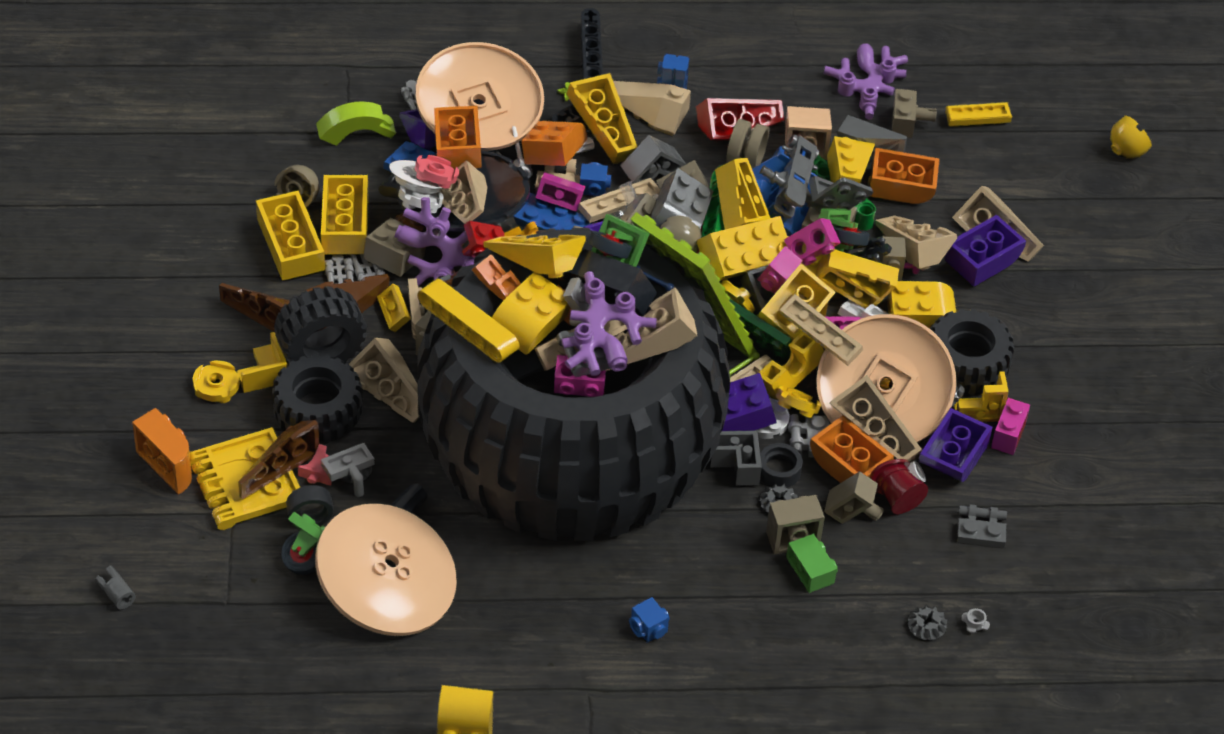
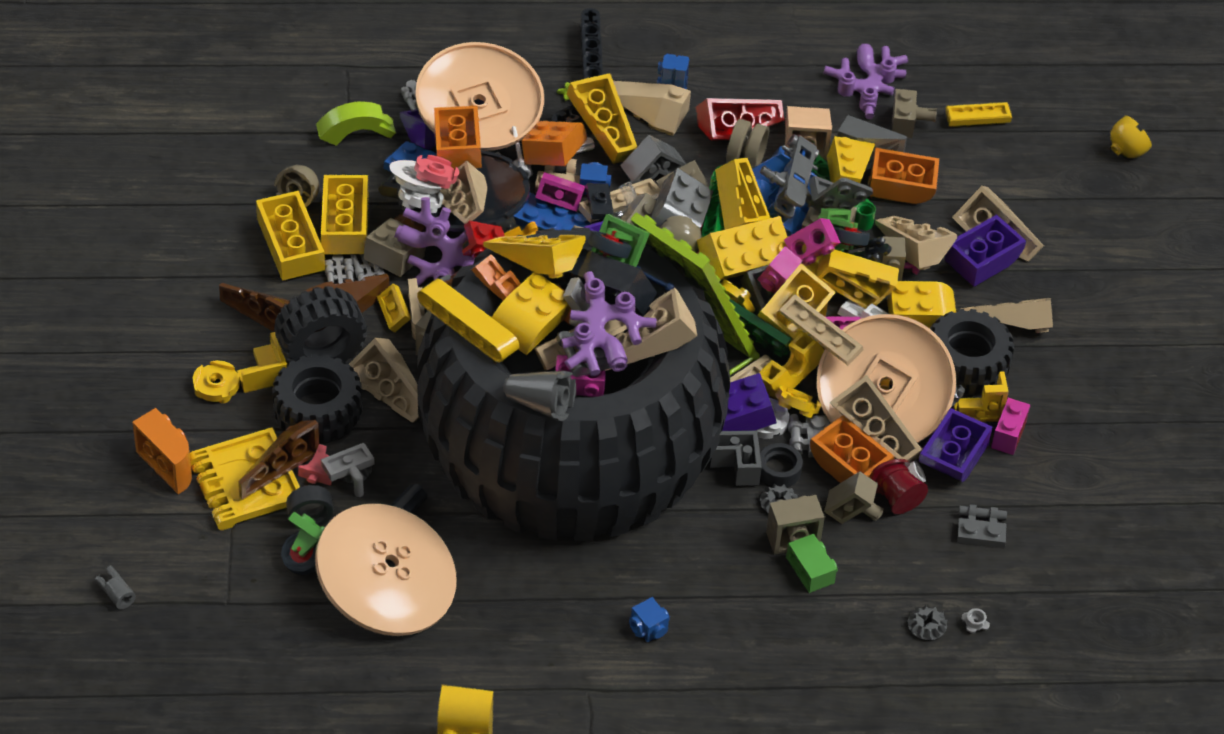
(543, 392): none -> dark grey cone
(599, 200): none -> black plate
(1026, 314): none -> tan wedge

